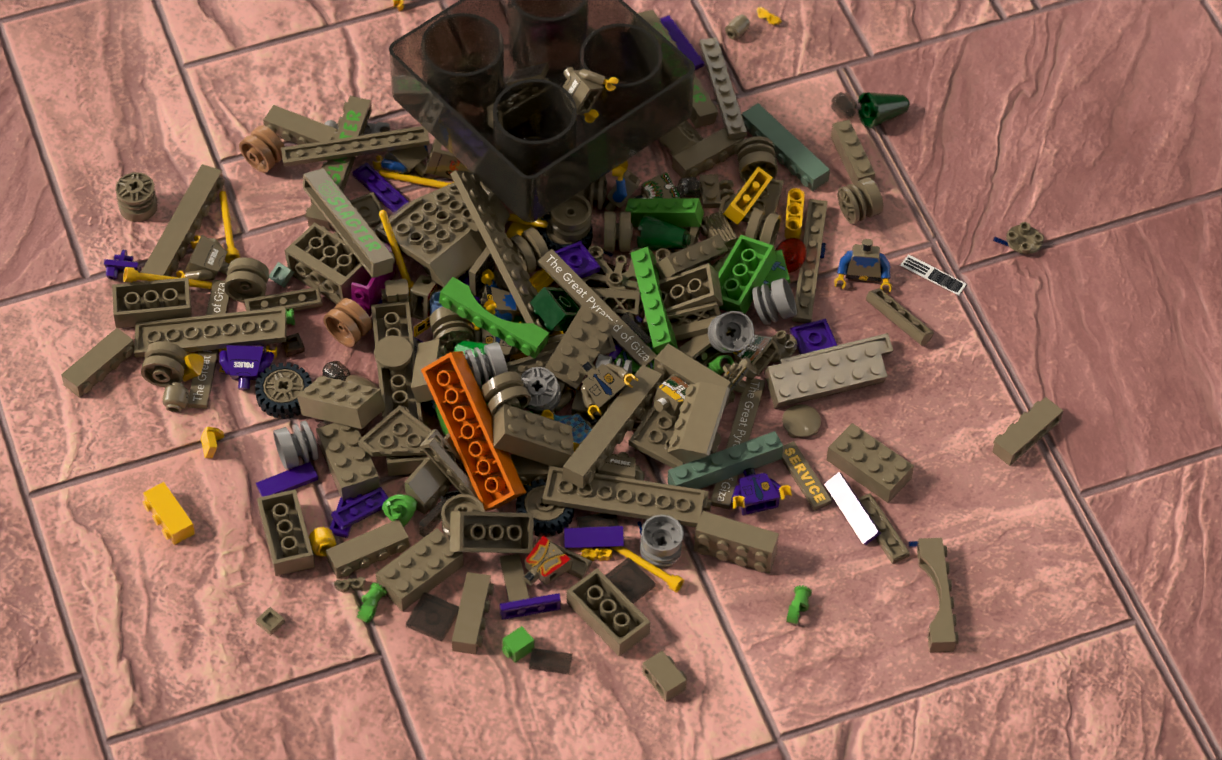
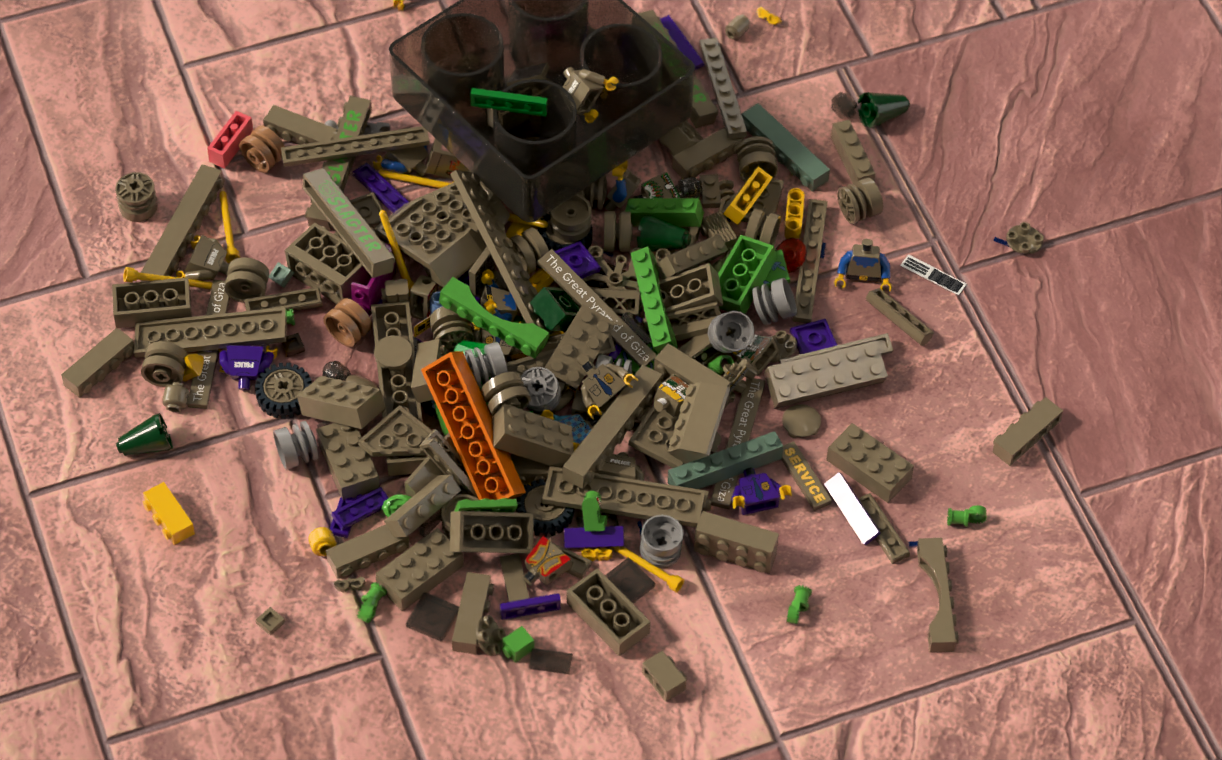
(119, 264): dark purple hips -> none
(146, 437): none -> dark green cone
(208, 440): yellow tile -> none
(228, 139): none -> coral brick
(285, 532): dark tan brick -> none
(287, 480): dark purple tile -> none
(422, 505): none -> dark tan brick
(487, 505): none -> bright green plate
(489, 635): none -> dark tan dish
(509, 102): none -> green plate
(591, 512): none -> bright green leg
(972, 515): none -> bright green connector

